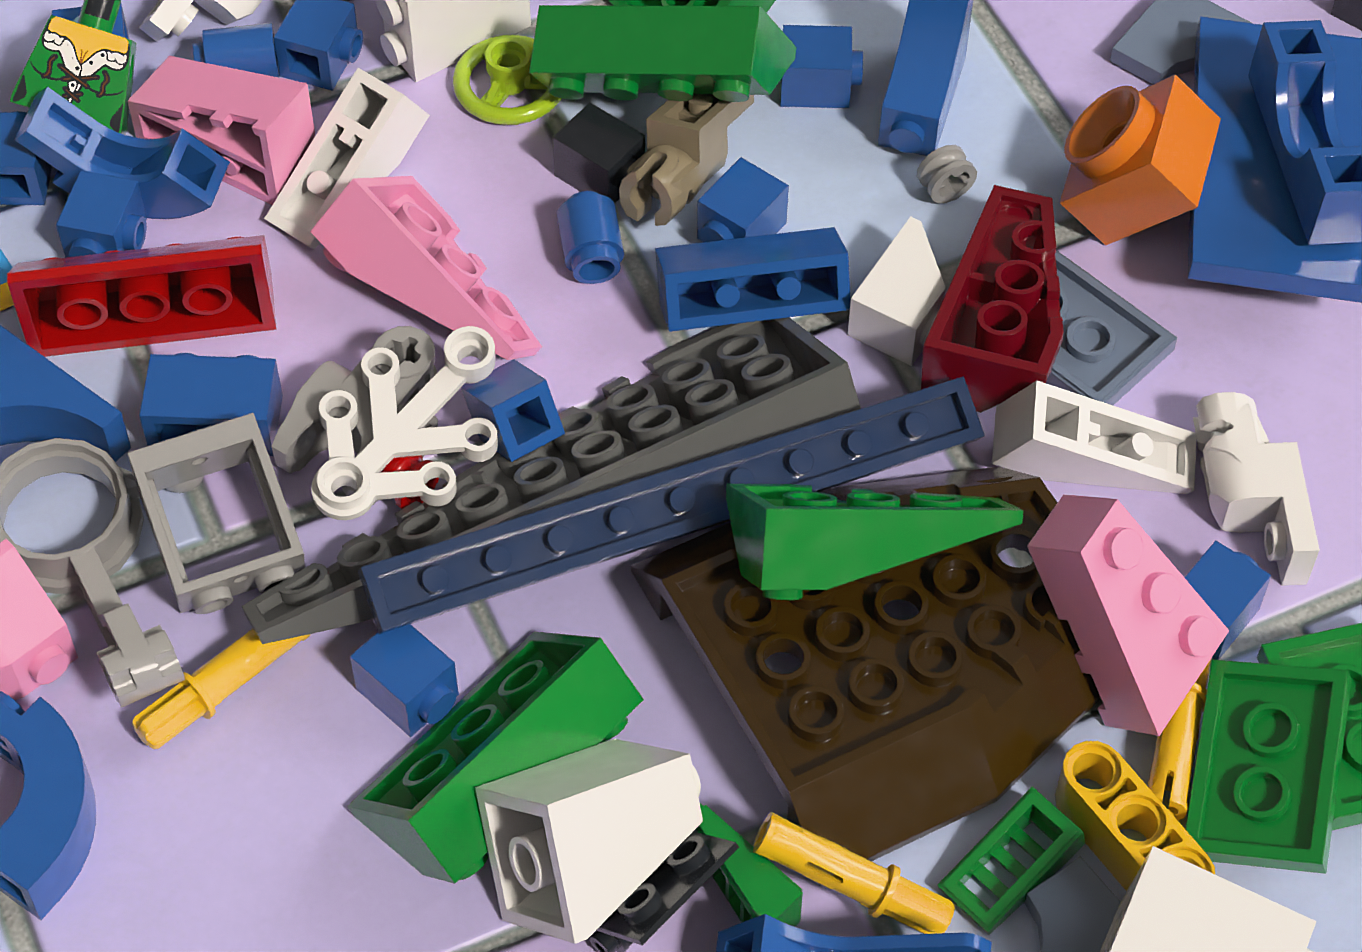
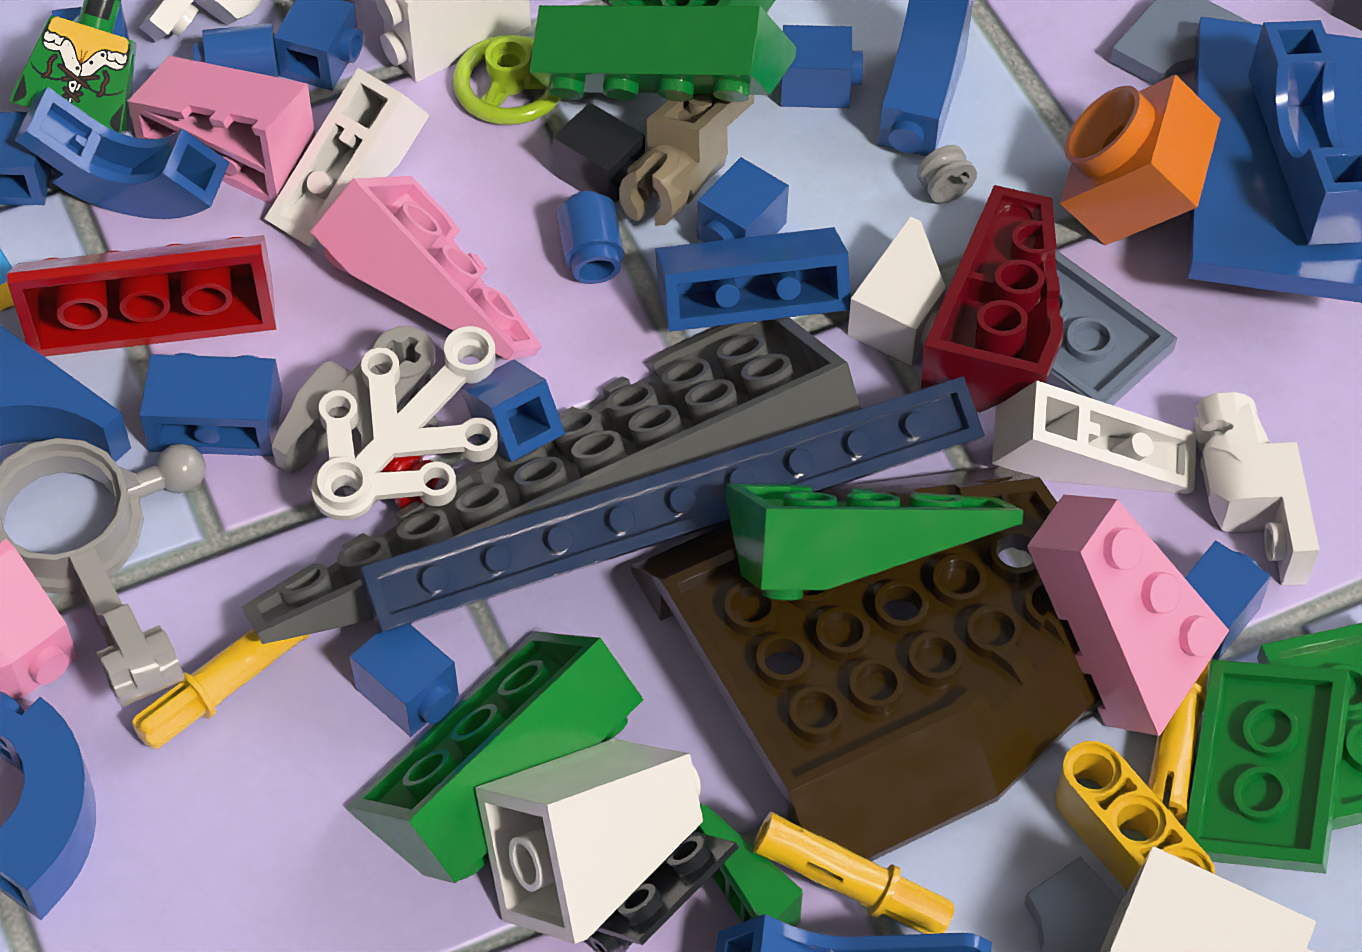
(102, 216): blue brick -> none
(203, 454): light grey window -> none
(1029, 809): green slope -> none

